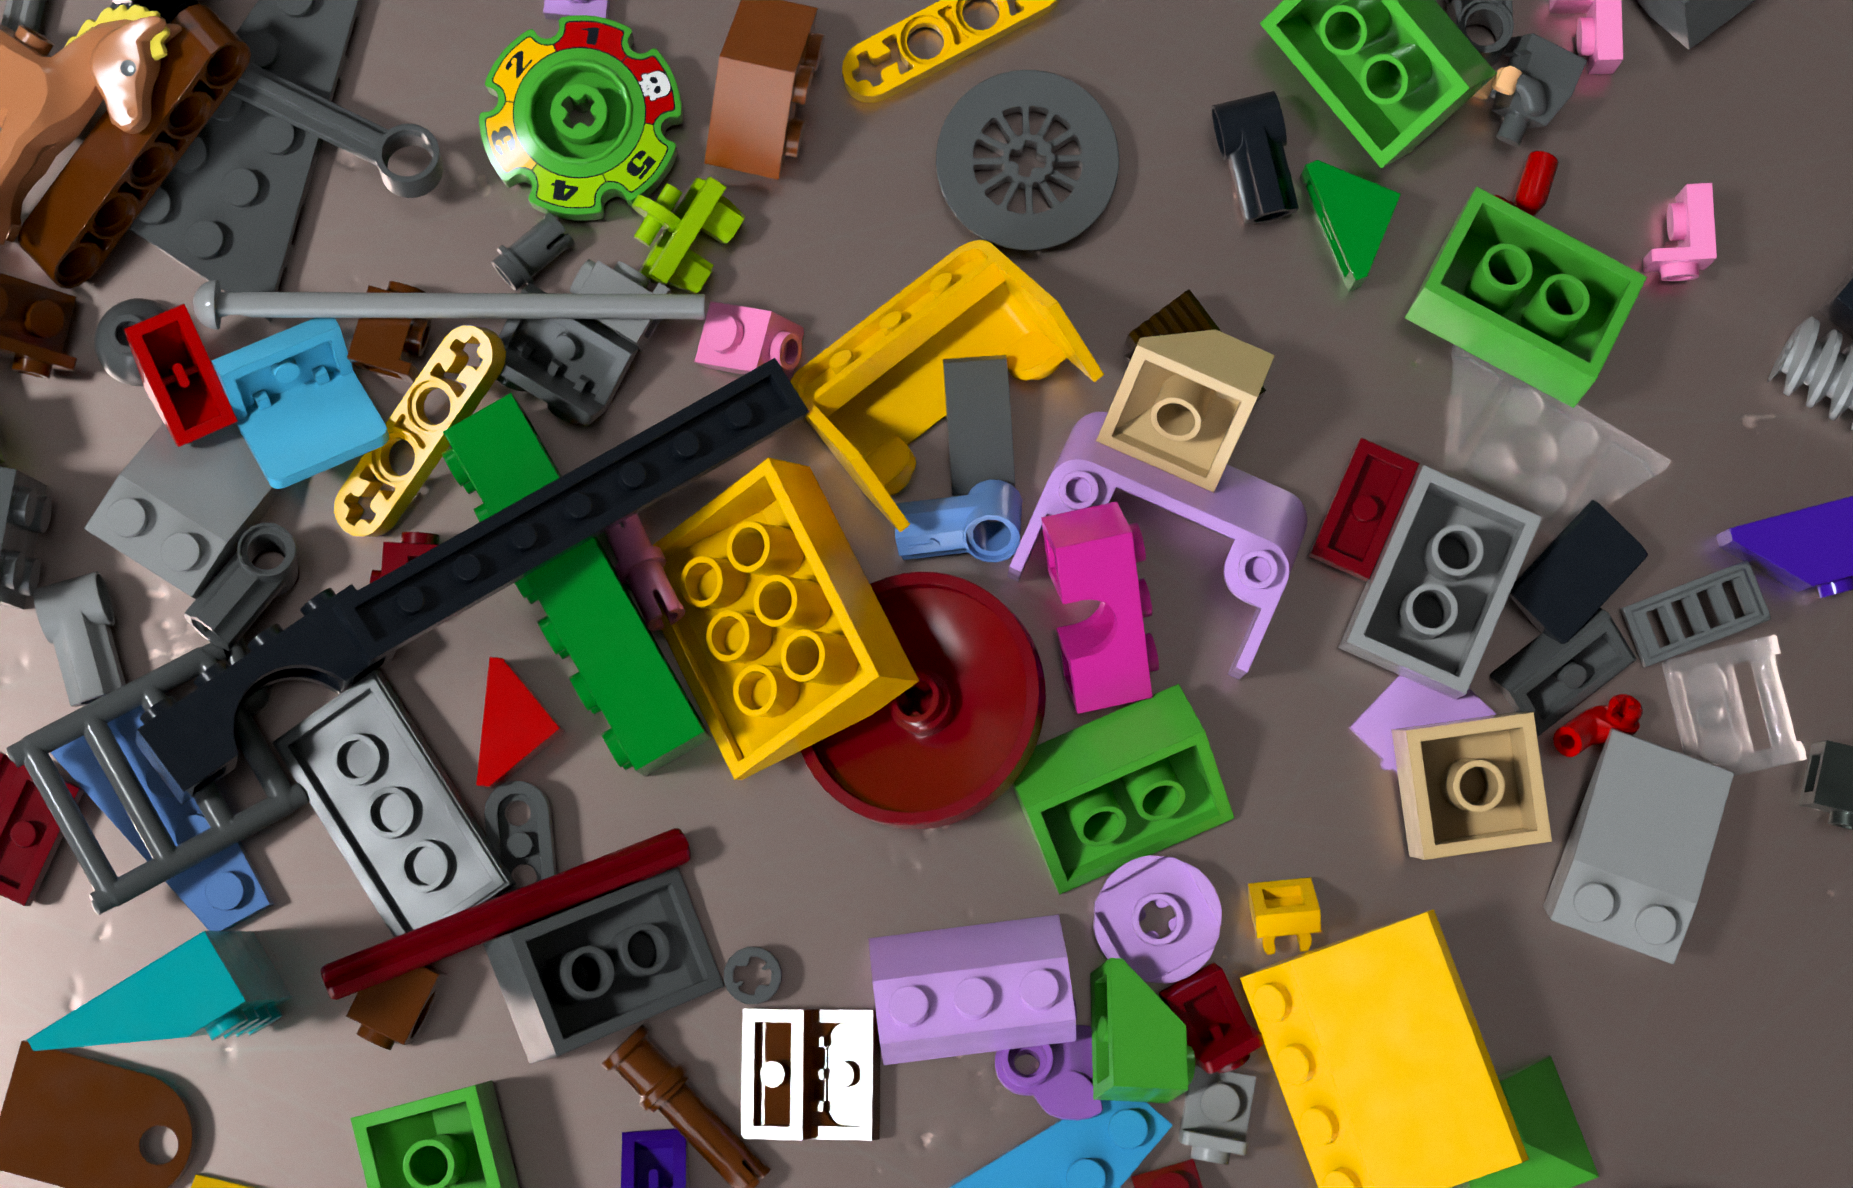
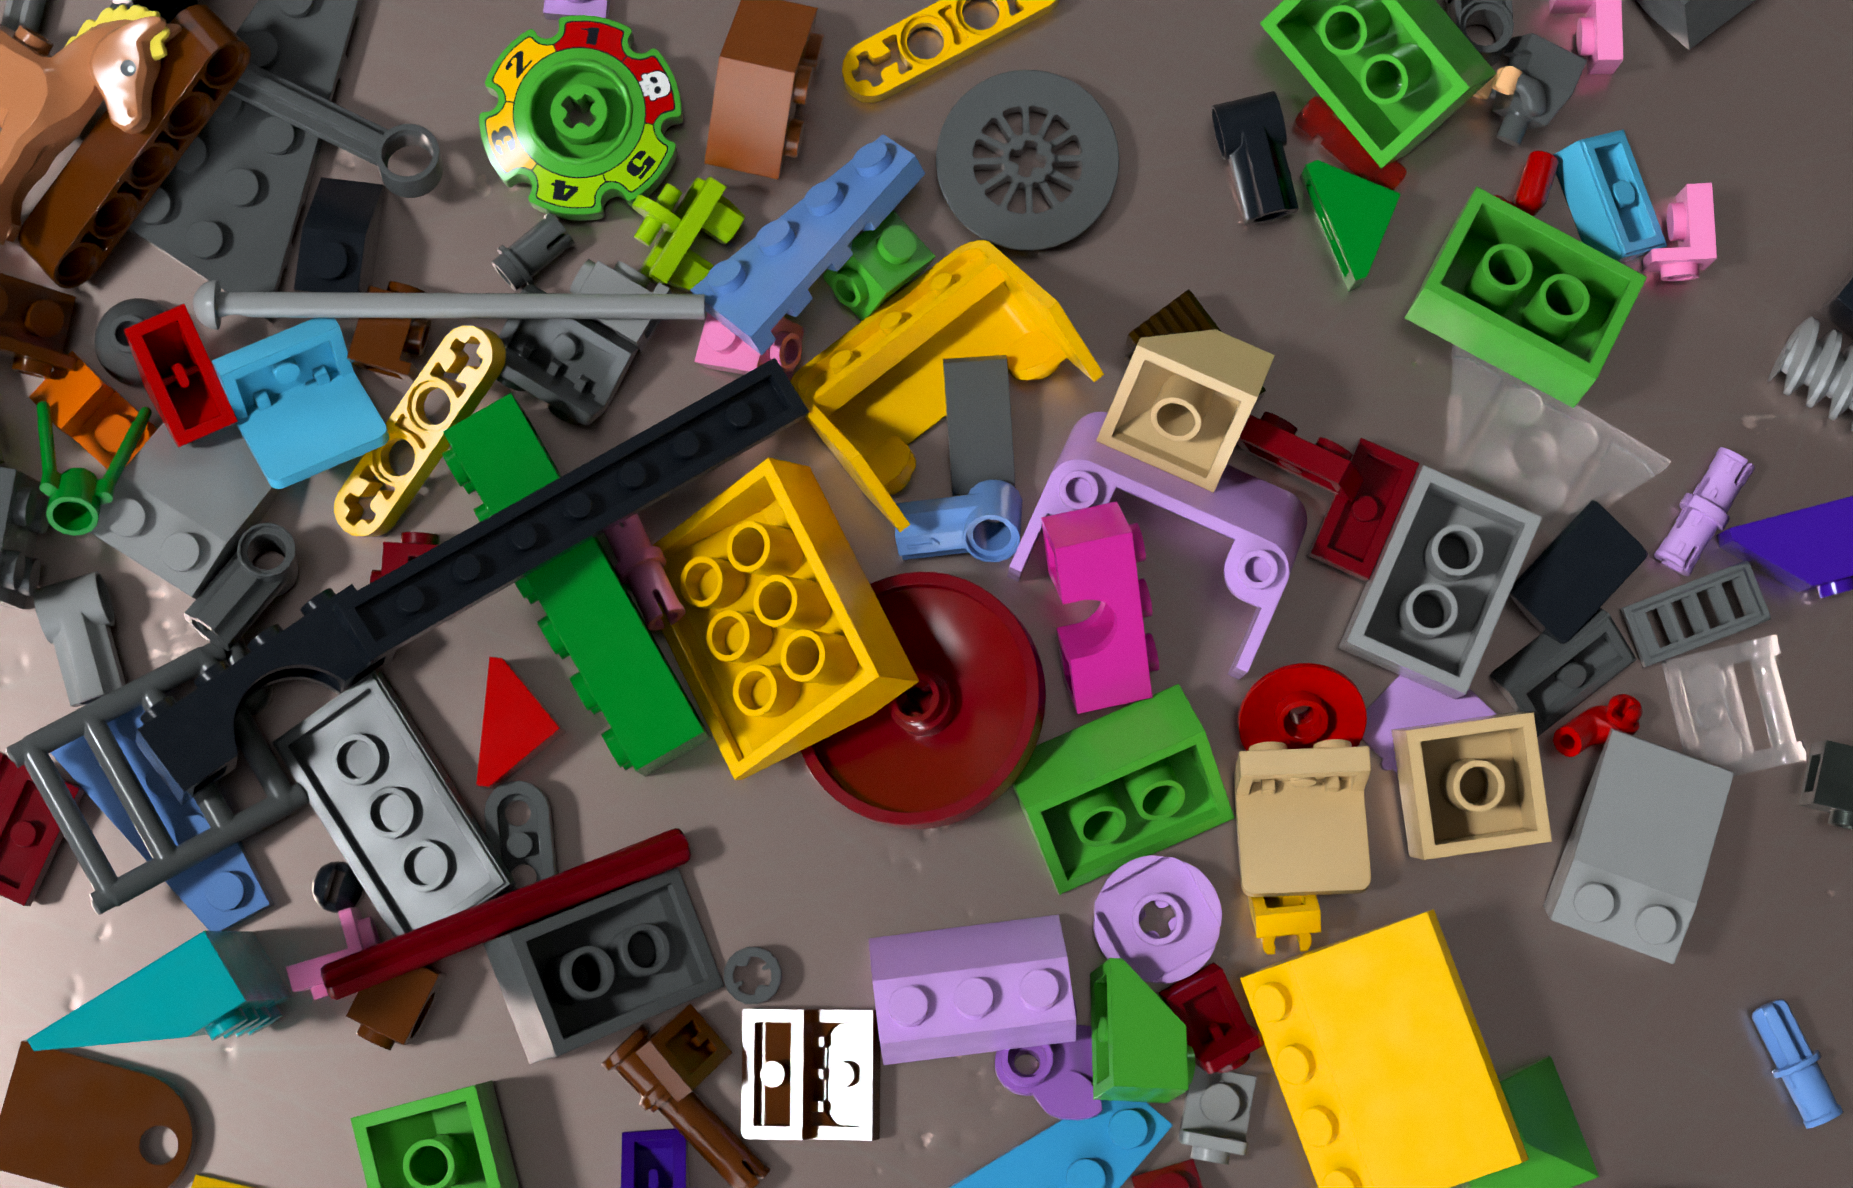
(77, 492): none -> green plant
(90, 410): none -> orange slope
(340, 237): none -> black slope
(349, 893): none -> black hinge
(359, 935): none -> bright pink bracket
(683, 1052): none -> reddish brown bracket
(789, 254): none -> medium blue wing
(879, 266): none -> bright green bracket
(1302, 819): none -> tan bracket
(1319, 463): none -> dark red plate
(1333, 713): none -> red dish
(1339, 142): none -> clear red axle
(1609, 197): none -> medium azure slope
(1704, 511): none -> lavender pin
(1796, 1063): none -> medium blue axle

